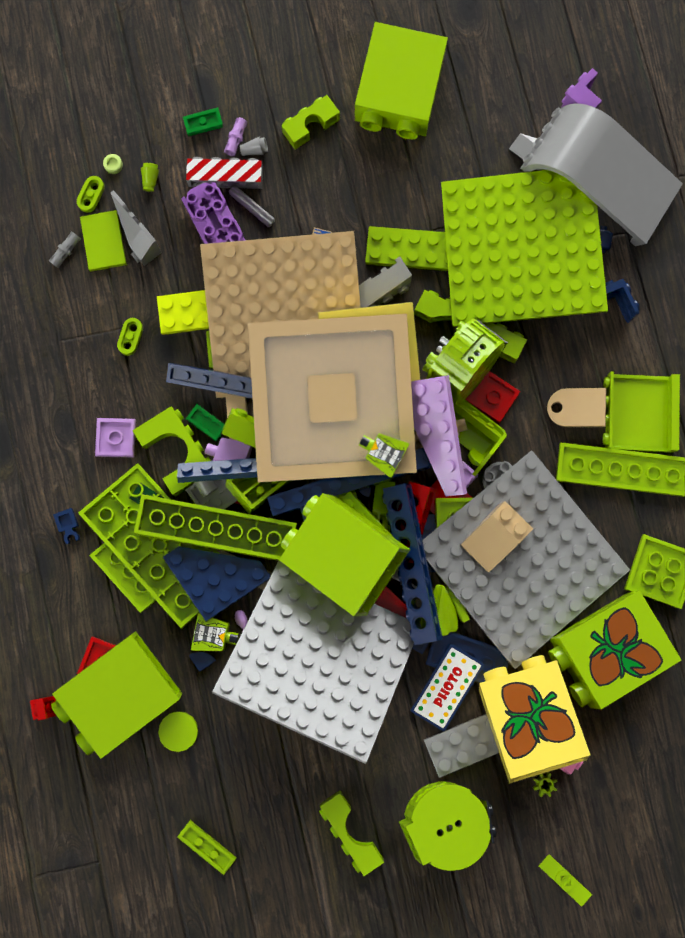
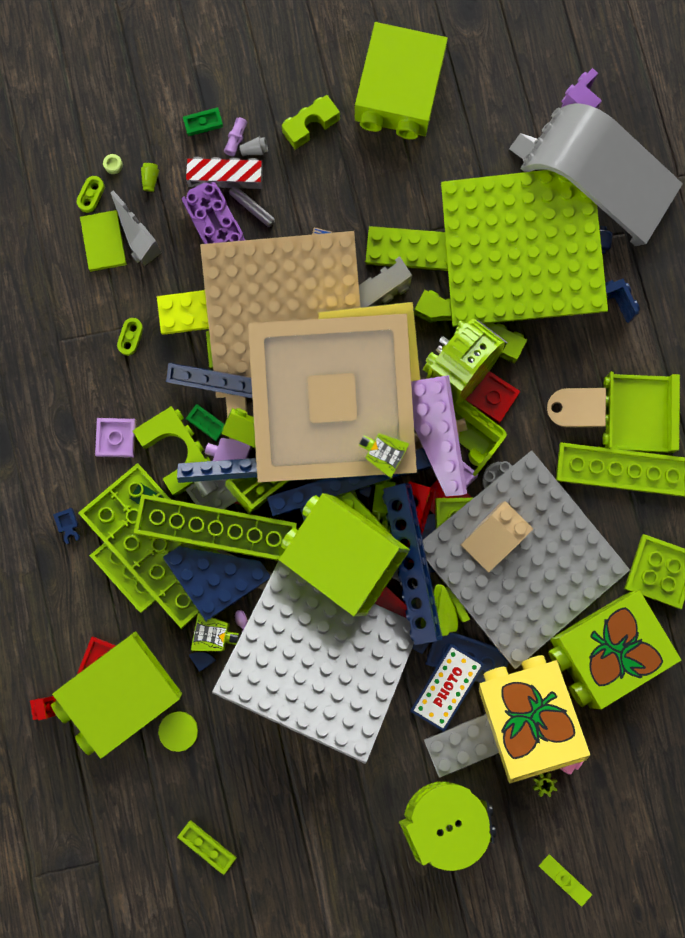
(64, 249): light grey pin -> none
(364, 854): lime arch -> none

